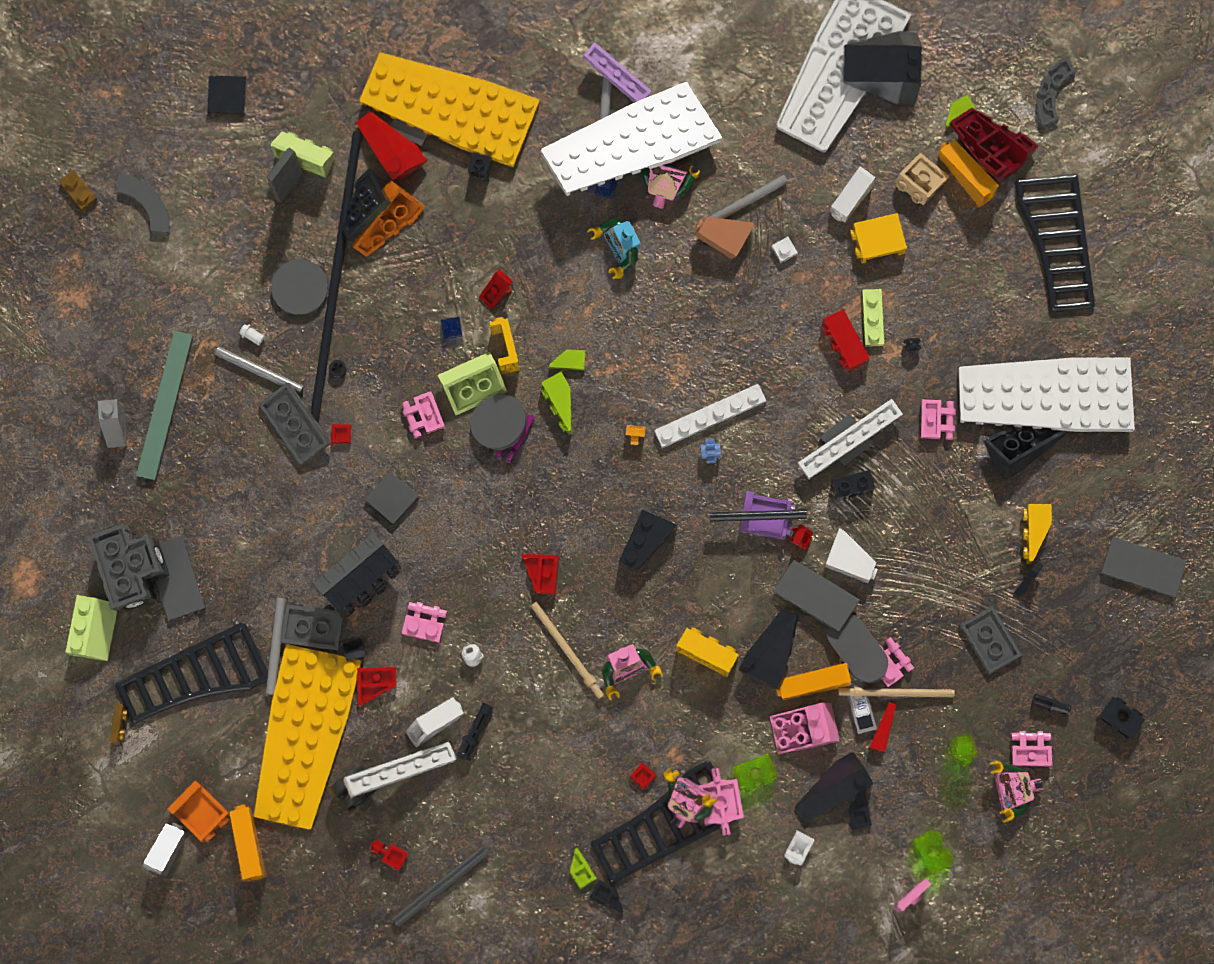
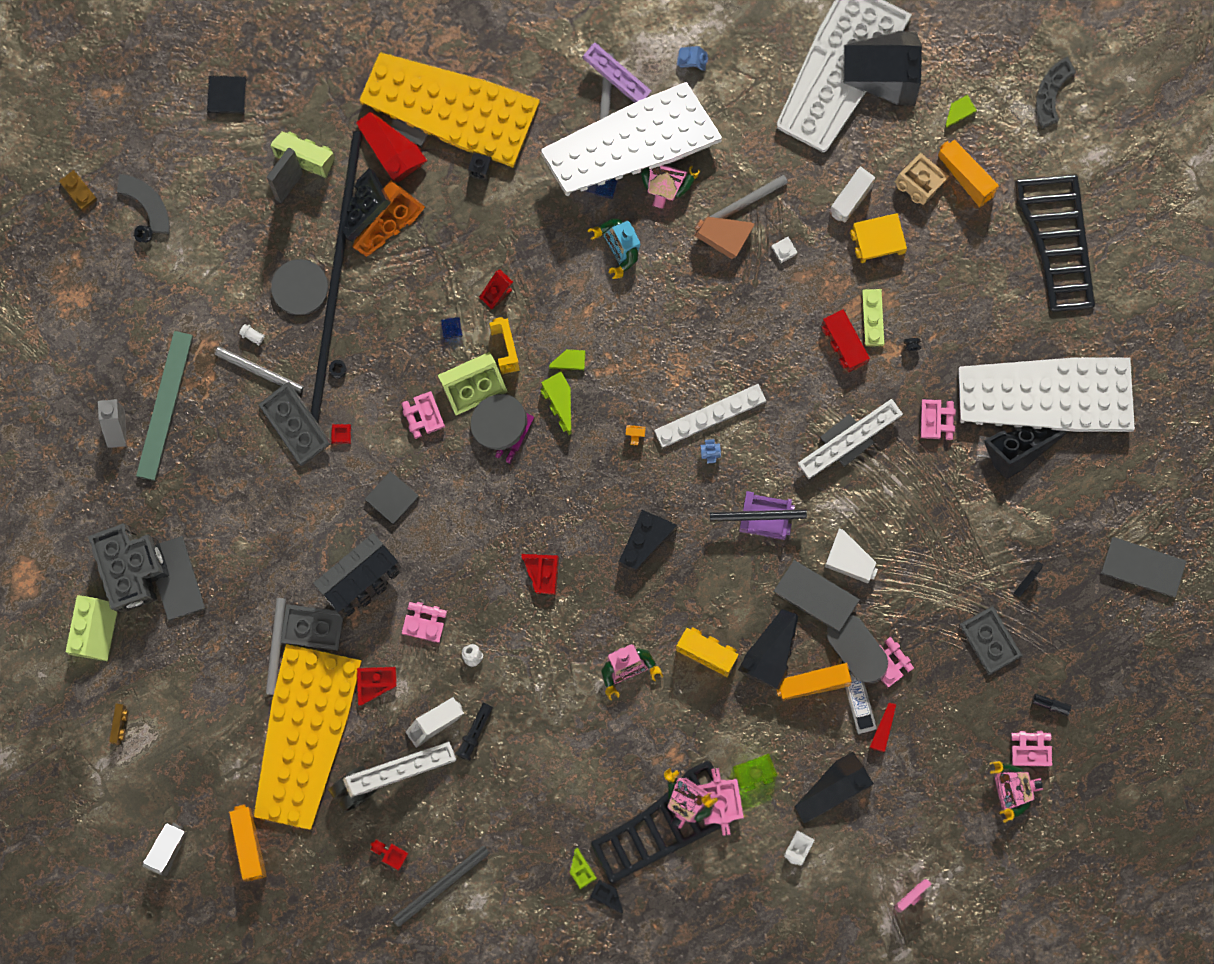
(147, 234): none -> black bush
(200, 812): orange panel -> none
(207, 690): black bar -> none
(354, 649): black plate -> none
(589, 680): tan bar -> none
(643, 776): red tile -> none
(692, 57): none -> medium blue bracket
(802, 537): red tile -> none
(804, 728): bright pink slope -> none
(853, 485): black brick -> none
(858, 692): tan bar -> none
(859, 812): black tile -> none
(922, 846): clear neon green brick -> none
(962, 750): clear neon green brick -> none
(992, 145): dark red wedge -> none
(1038, 521): yellow slope -> none
(1109, 716): black brick -> none

